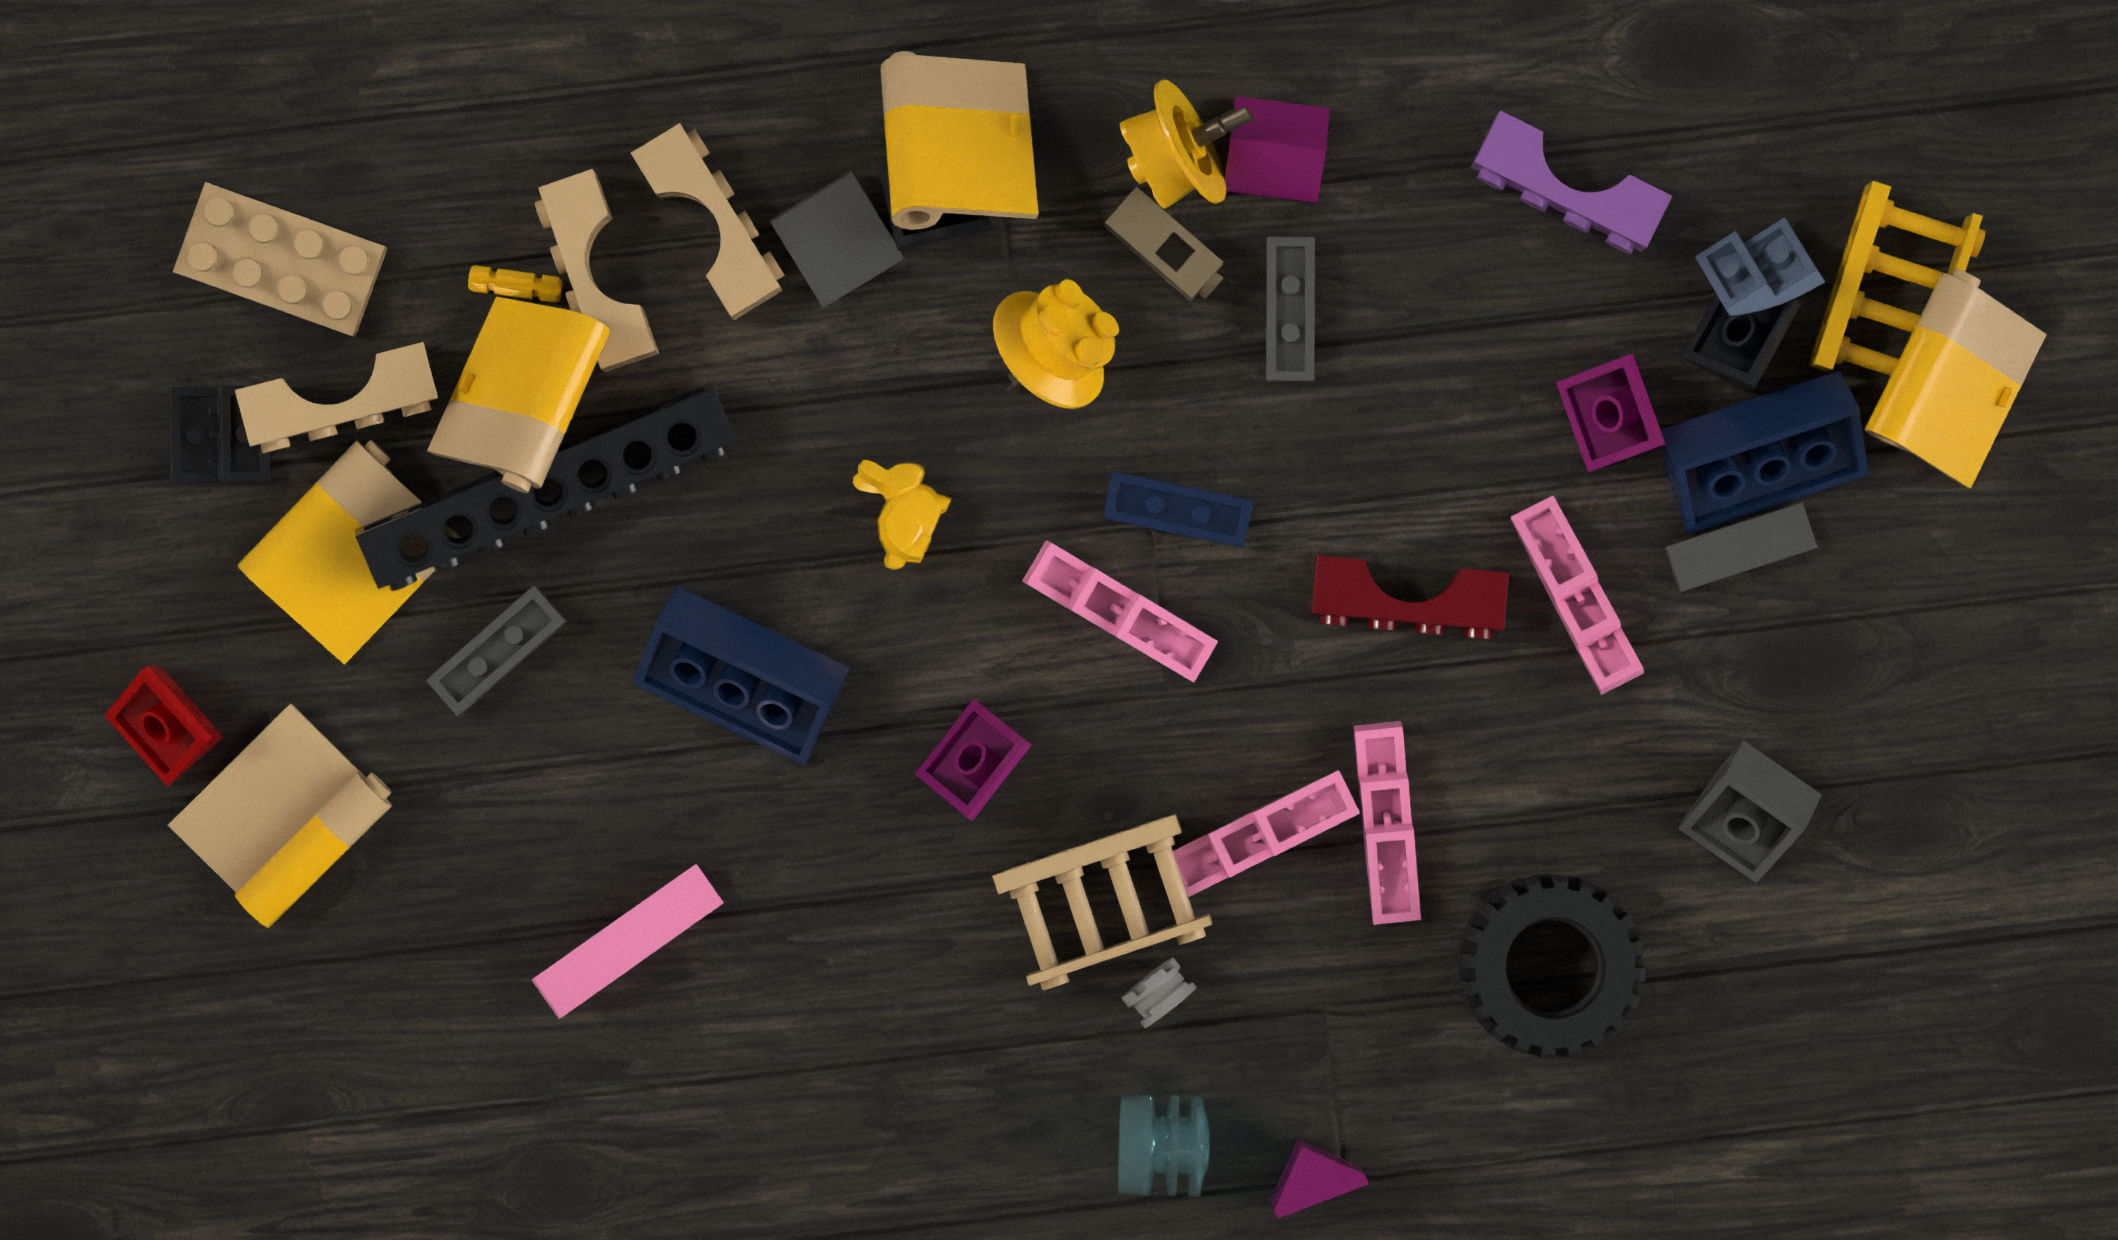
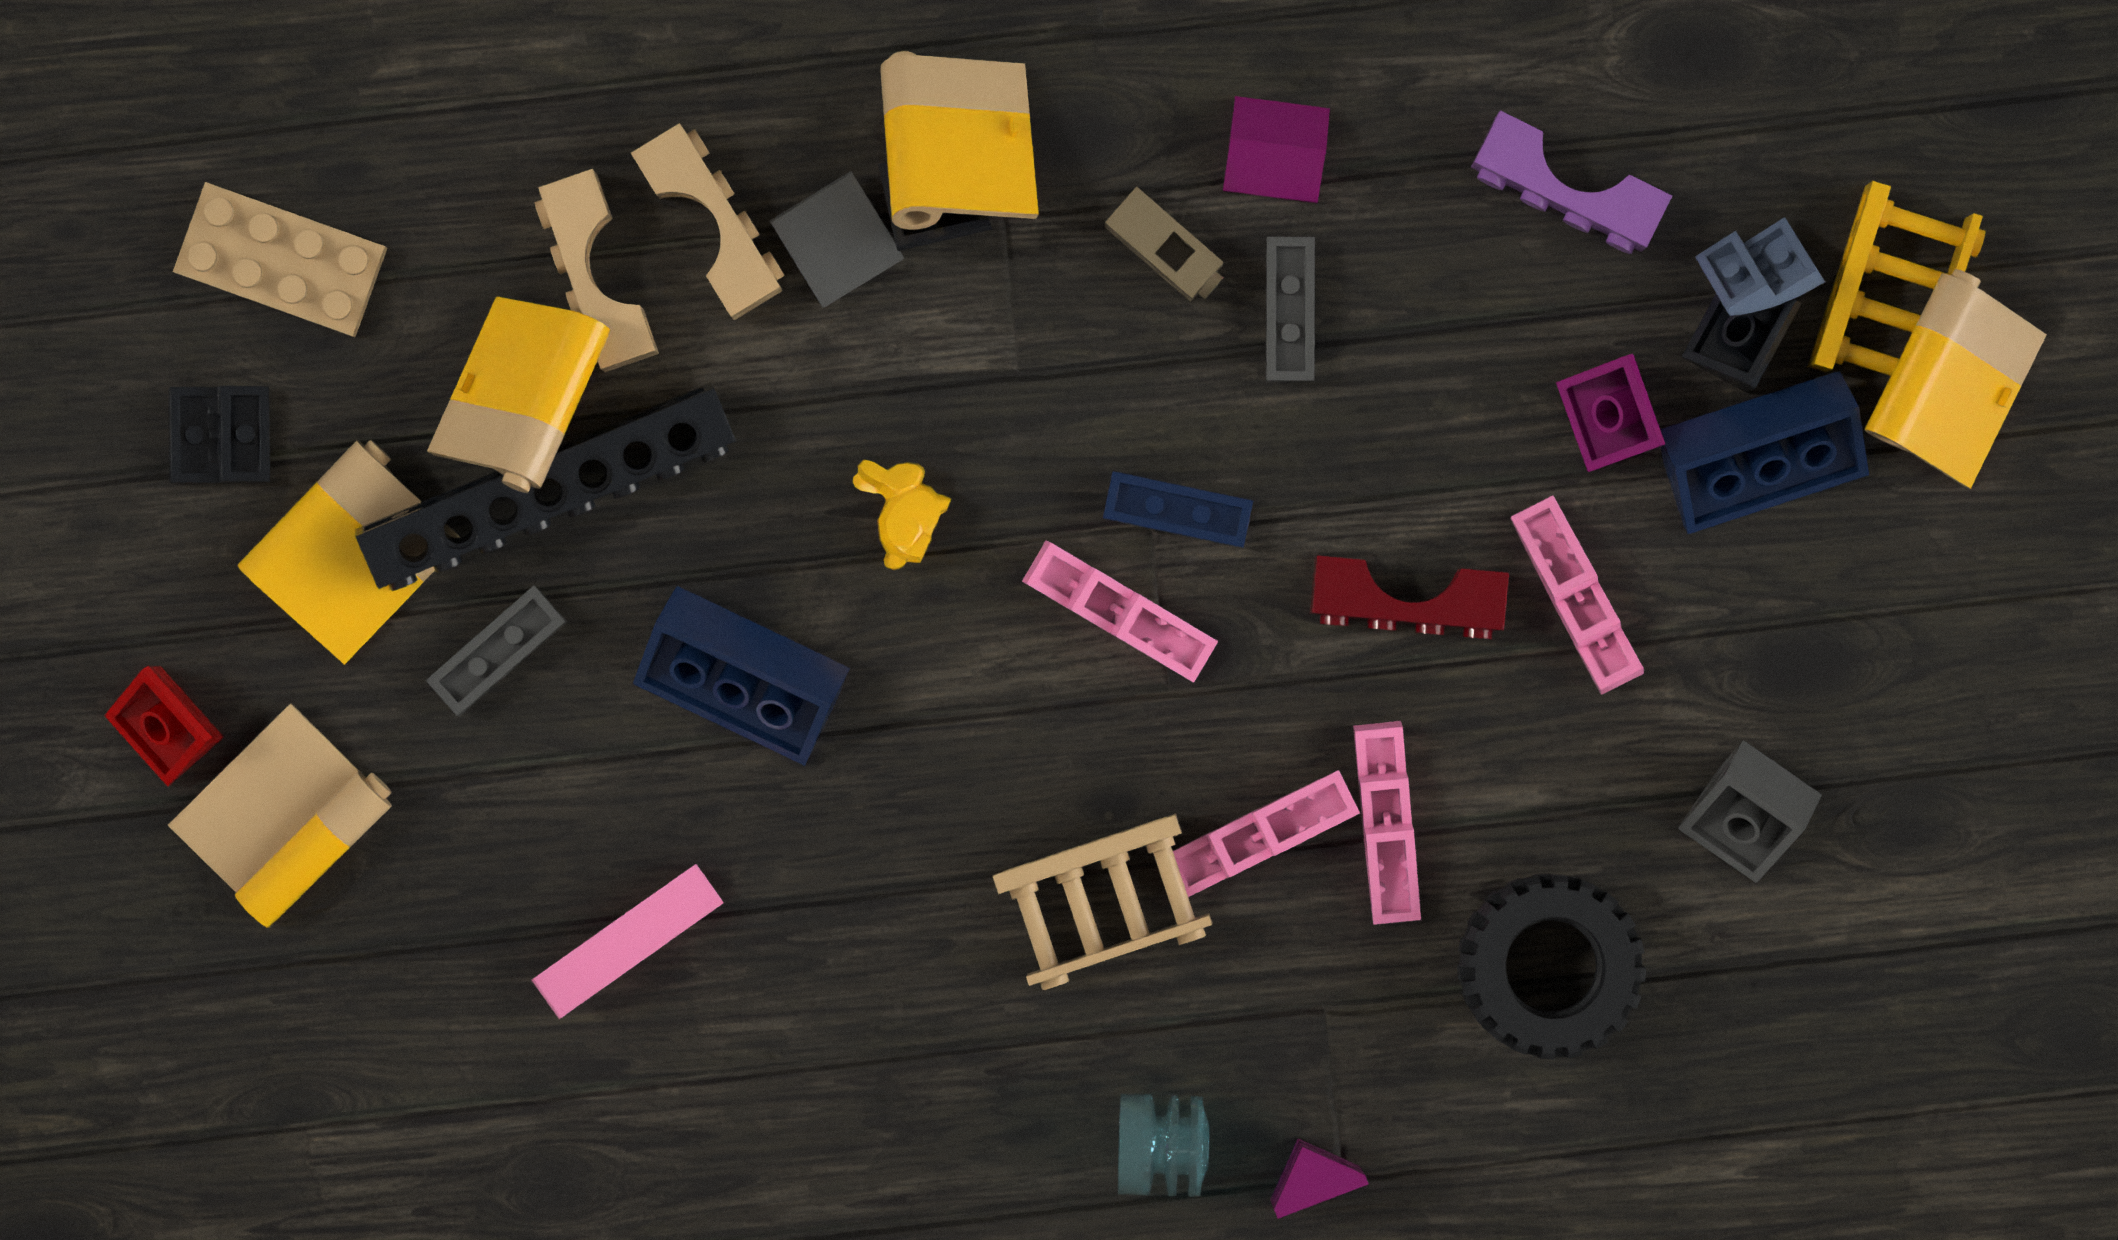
(276, 412): tan arch -> none
(515, 284): yellow axle -> none
(973, 759): magenta slope -> none
(1055, 343): yellow piece -> none
(1158, 992): light grey wheel -> none
(1176, 149): yellow piece -> none
(1740, 547): dark grey tile -> none

